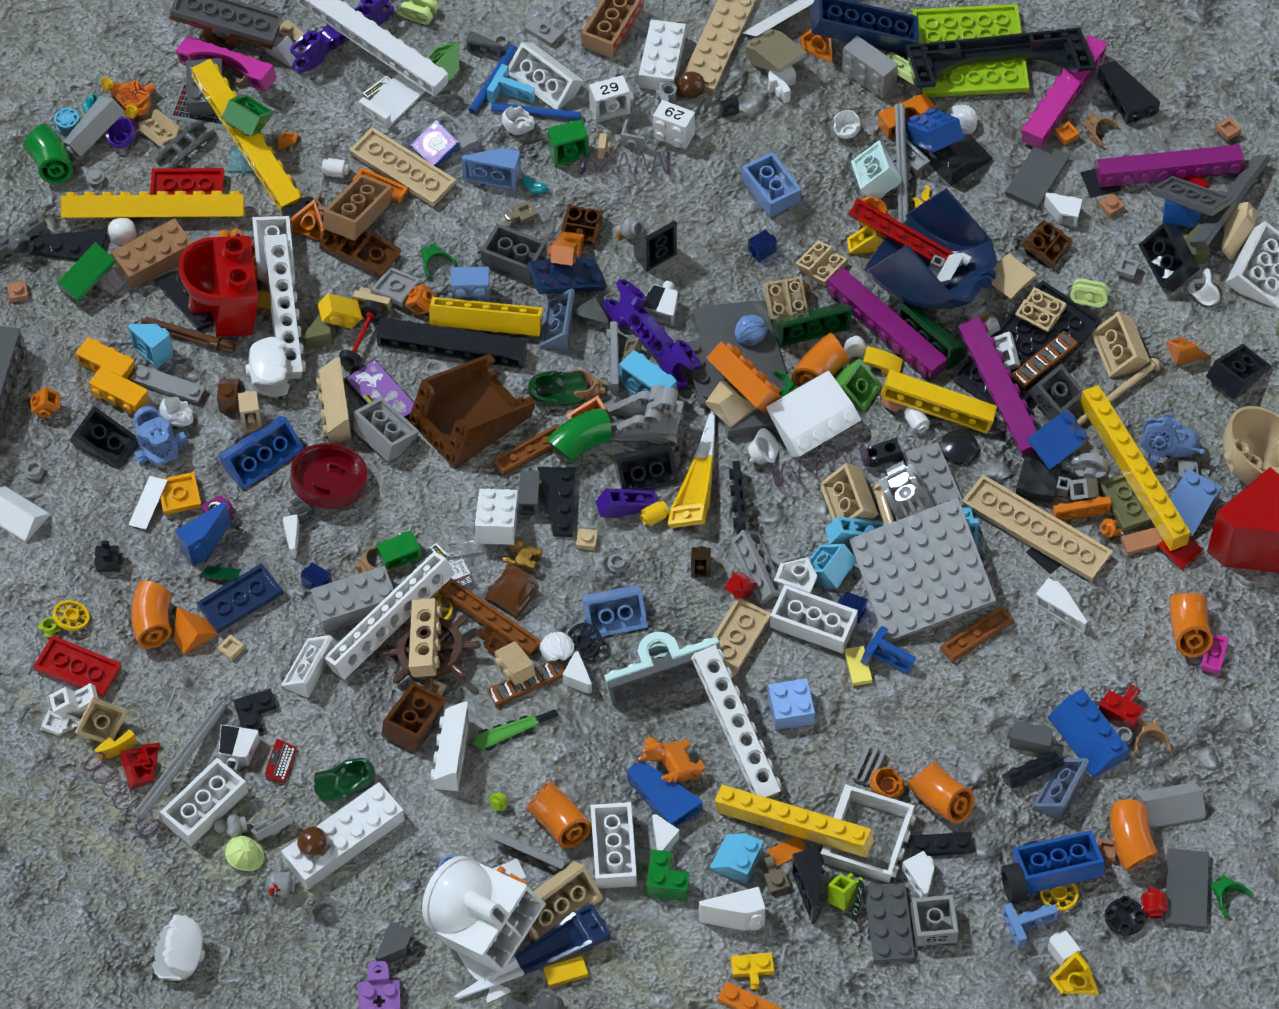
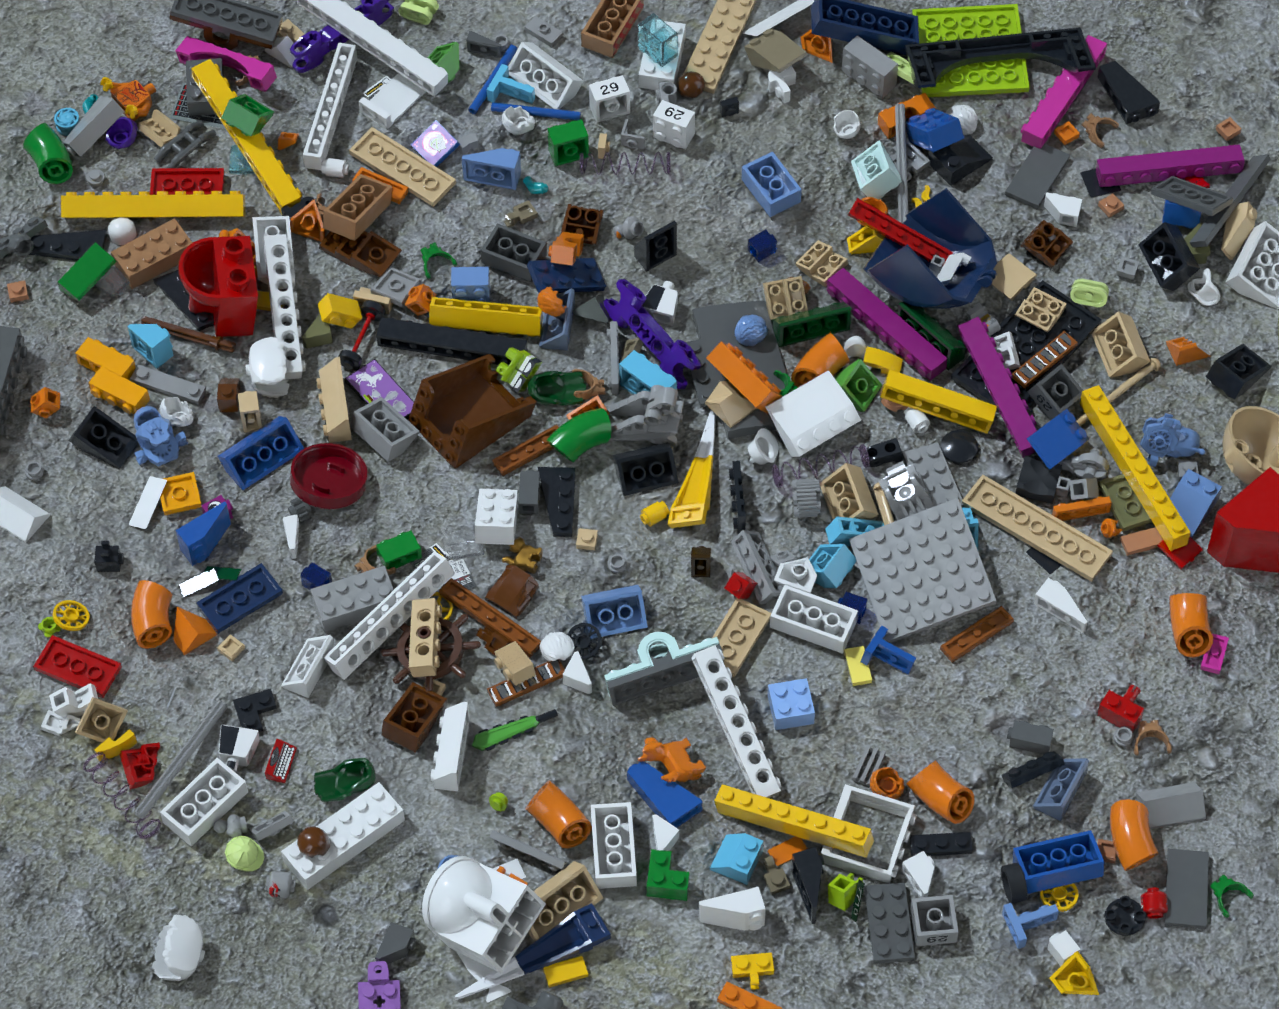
(198, 582): none -> sticker
(330, 106): none -> white brick
(520, 370): none -> lime hips
(550, 303): none -> orange hair
(624, 502): dark purple slope -> none
(657, 40): none -> clear light blue brick
(806, 498): none -> light grey brick
(1089, 733): blue slope -> none

